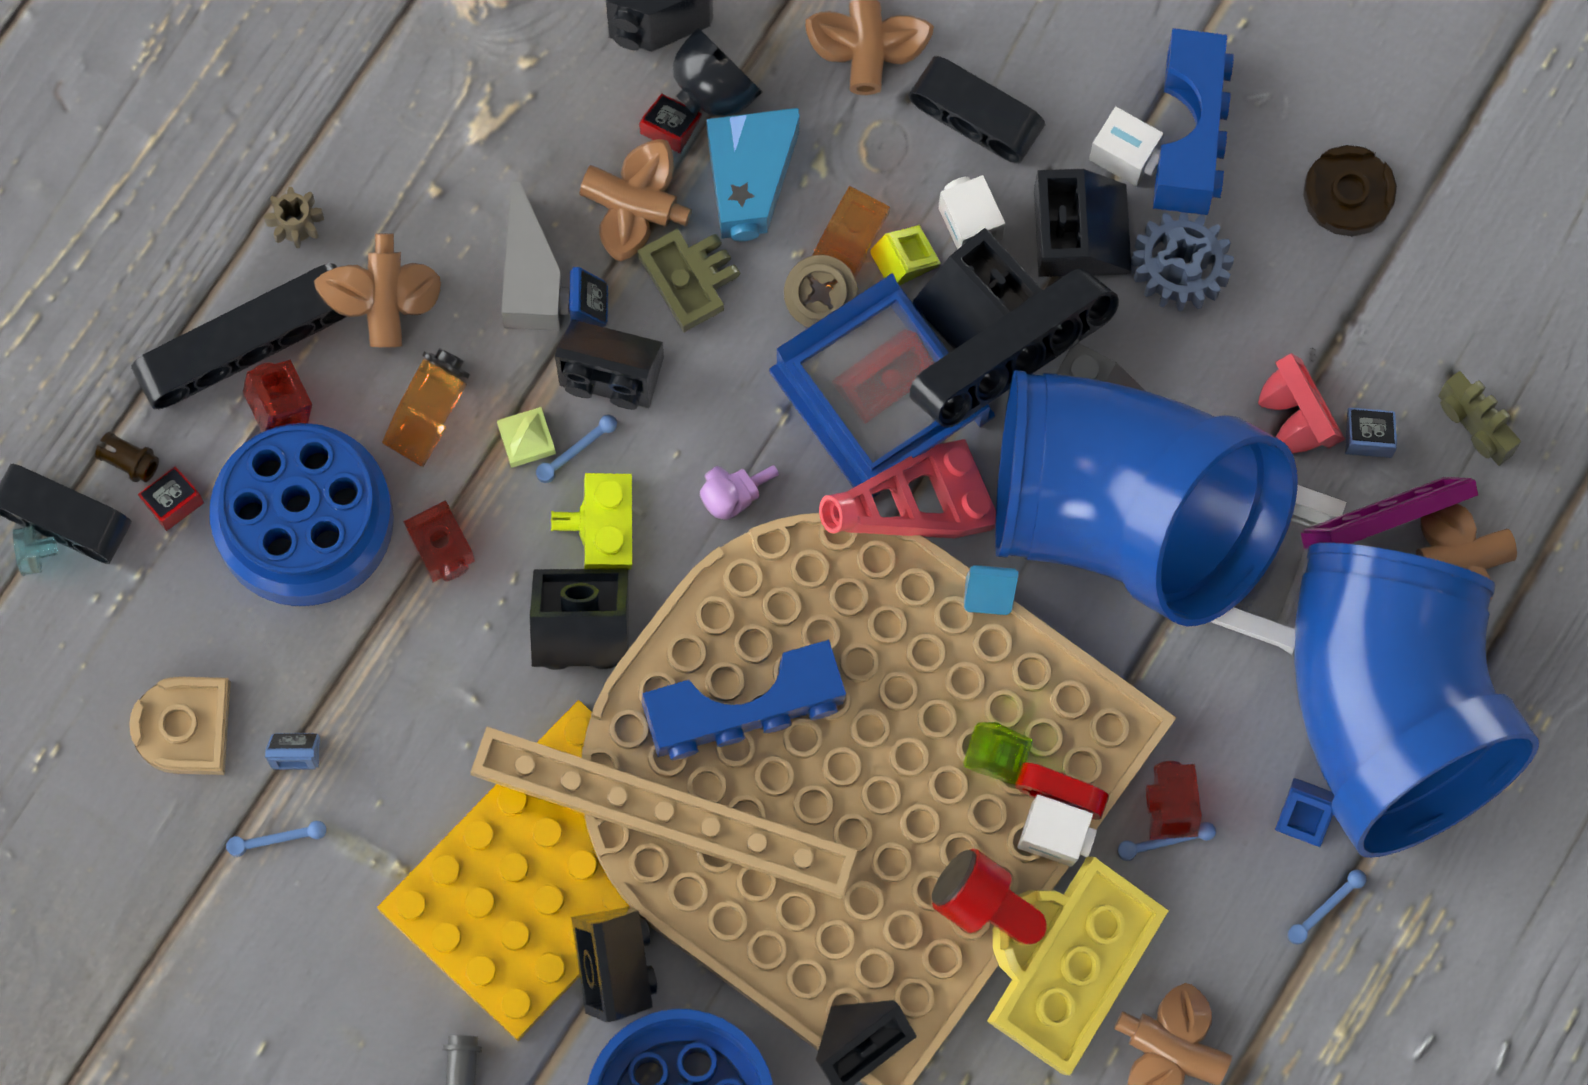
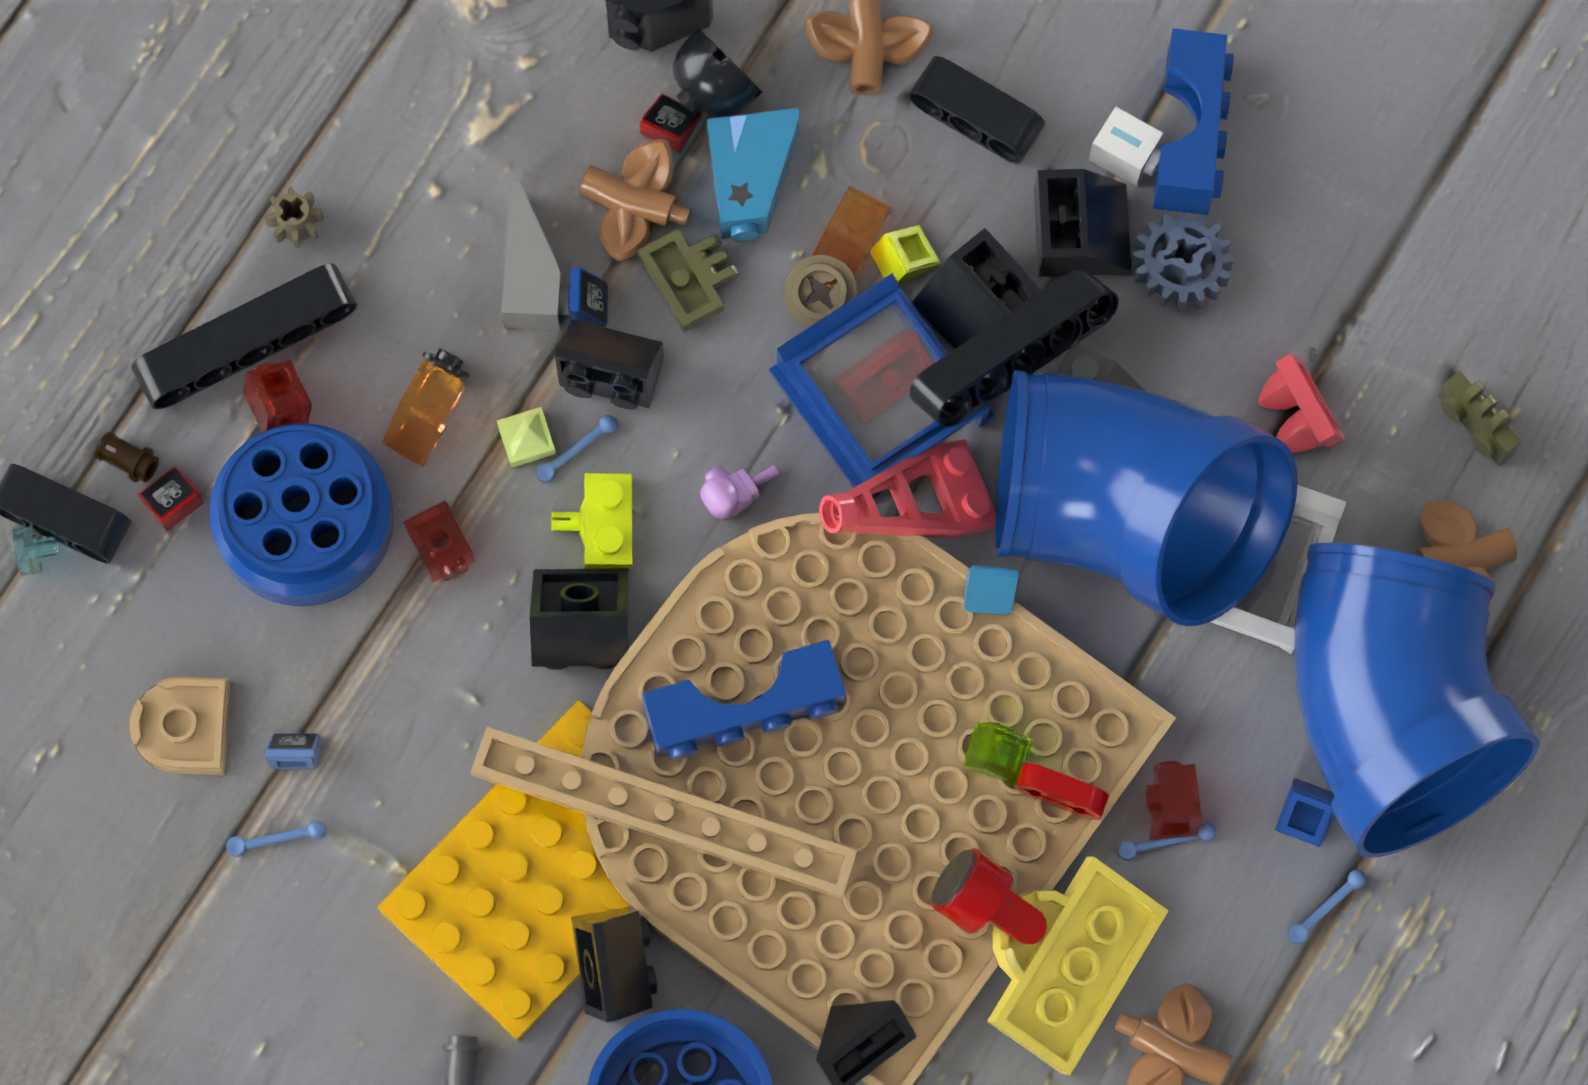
(381, 291): medium nougat plant -> none
(969, 208): white brick -> none
(1057, 831): white brick -> none
(1349, 190): dark brown tile -> none
(1371, 432): slope -> none
(1391, 512): magenta tile -> none

